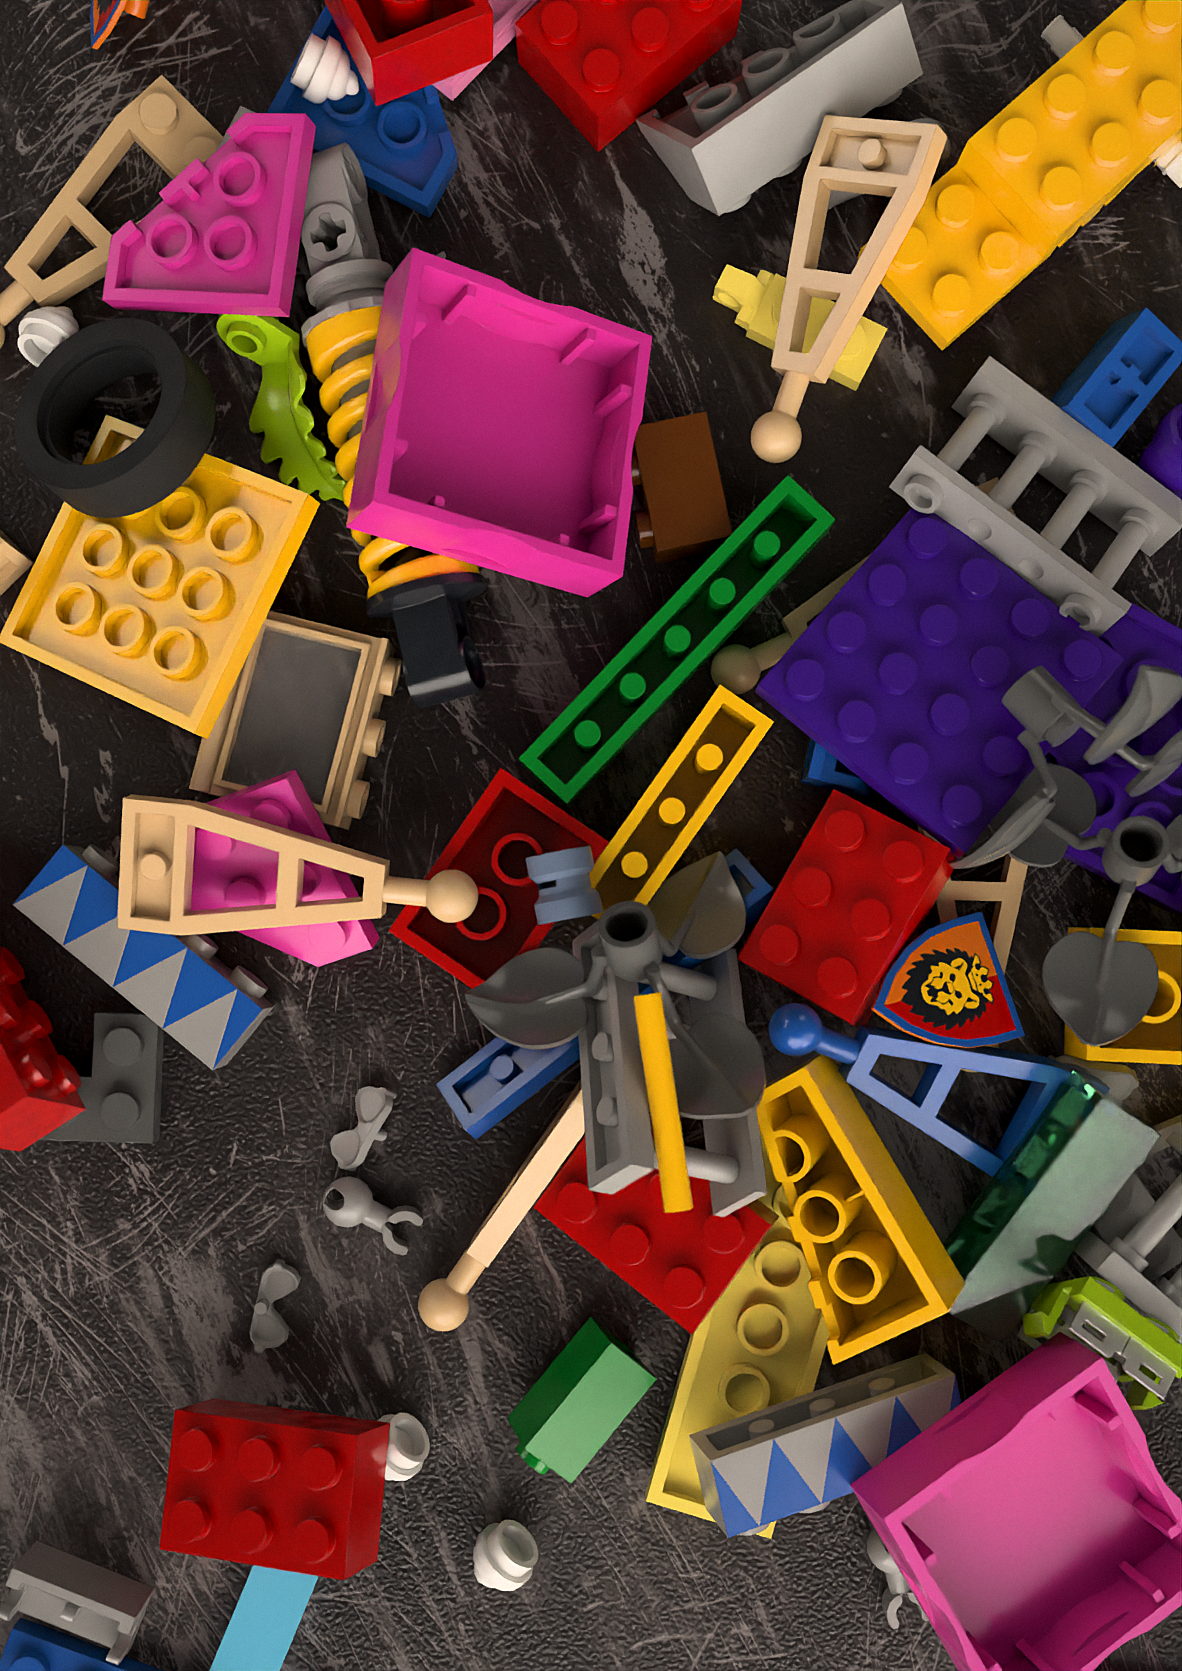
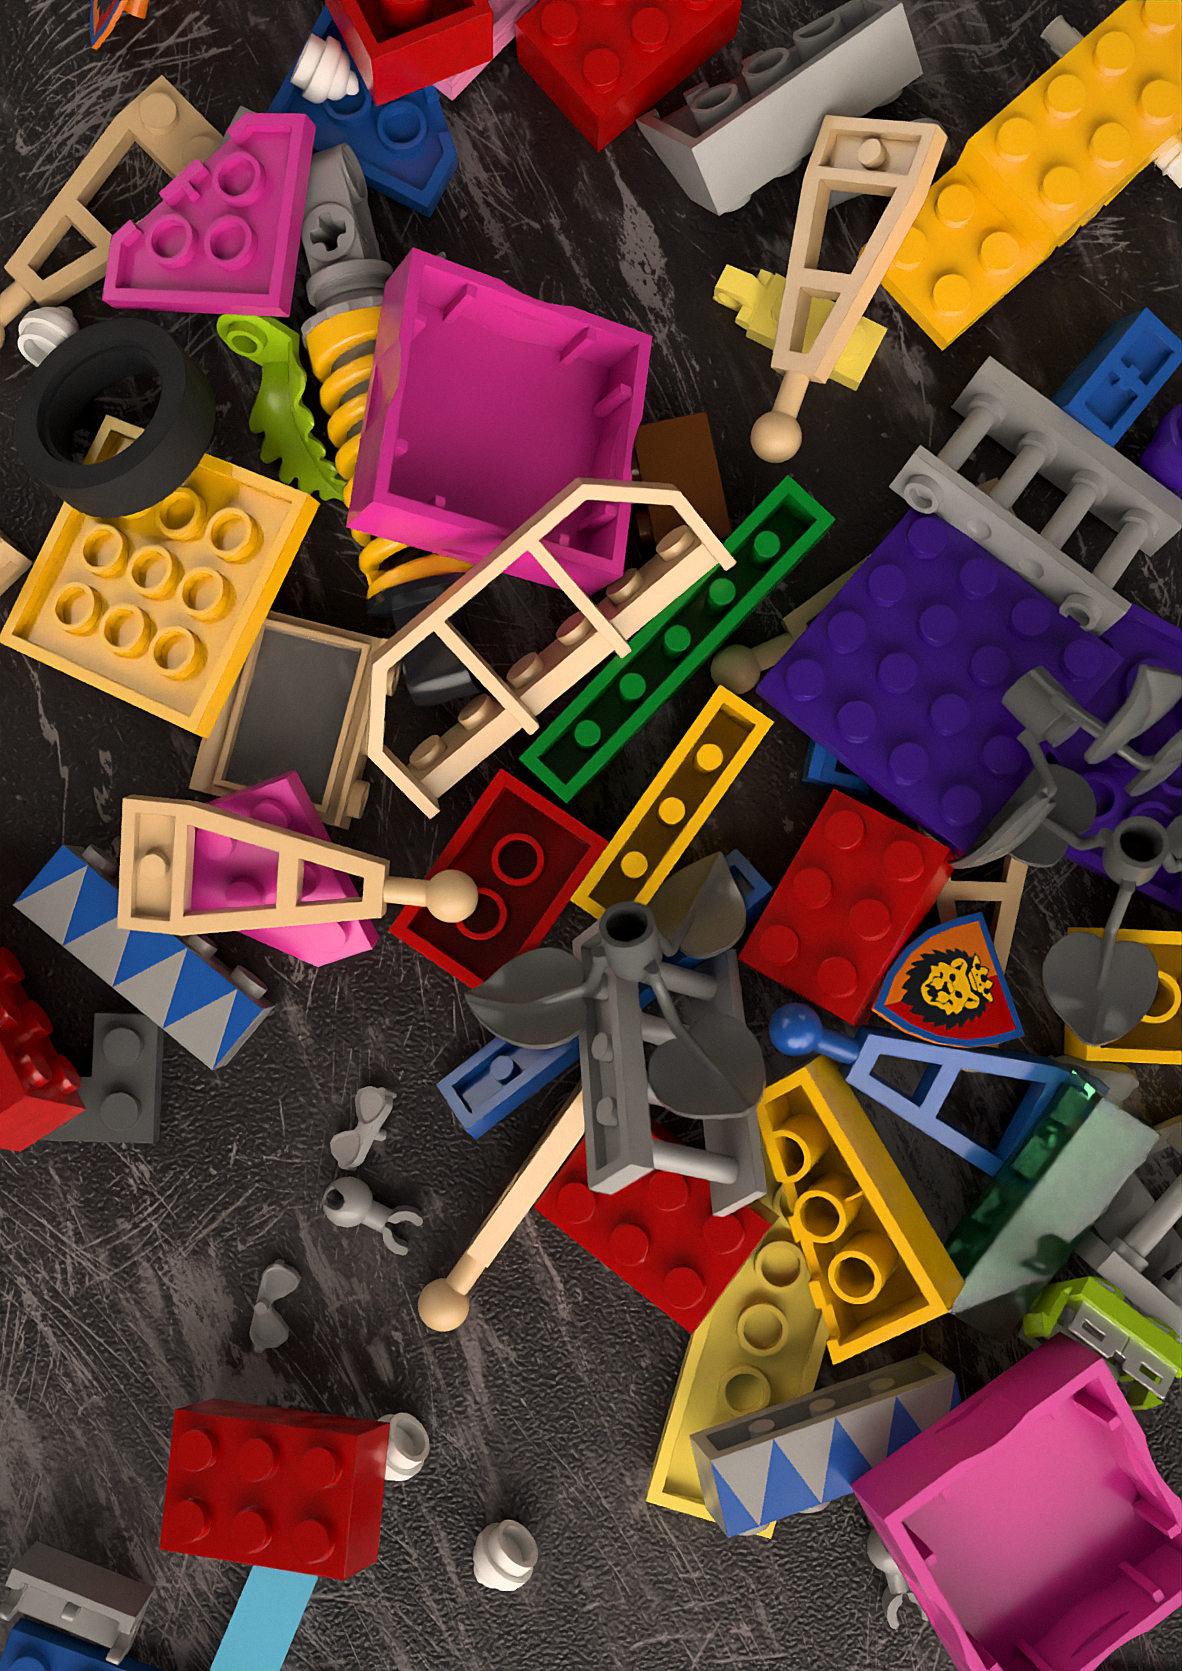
(541, 678): none -> tan plate
(564, 884): sand blue wheel -> none
(579, 1402): brick -> none
(663, 1102): yellow bar -> none

